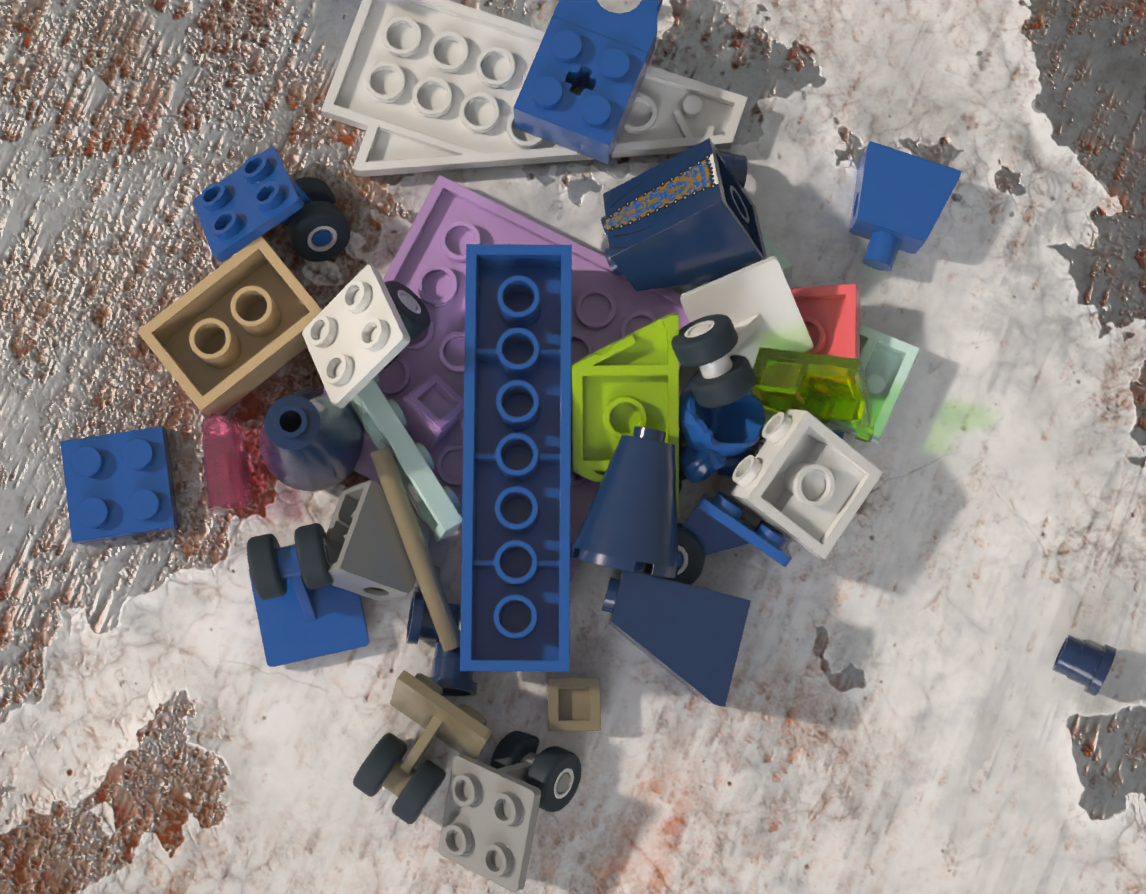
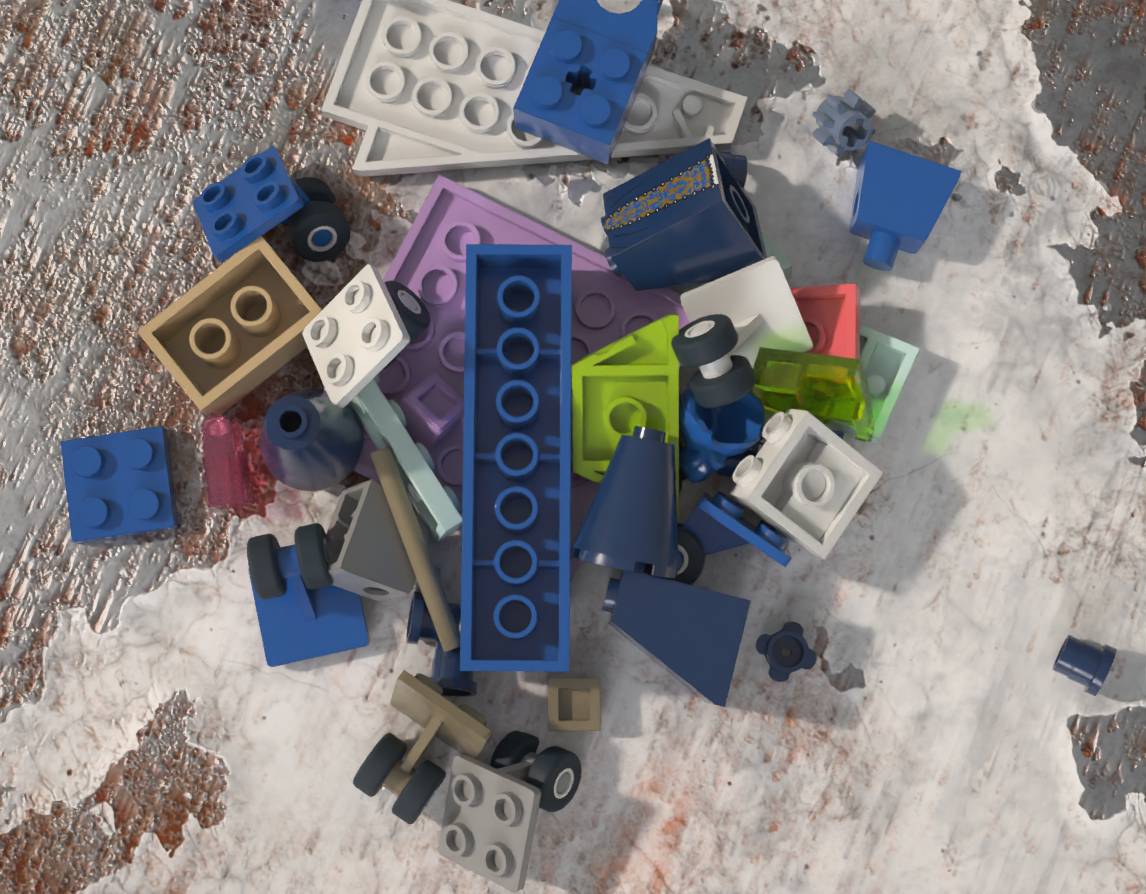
(790, 637): none -> dark blue plate
(844, 122): none -> sand blue gear

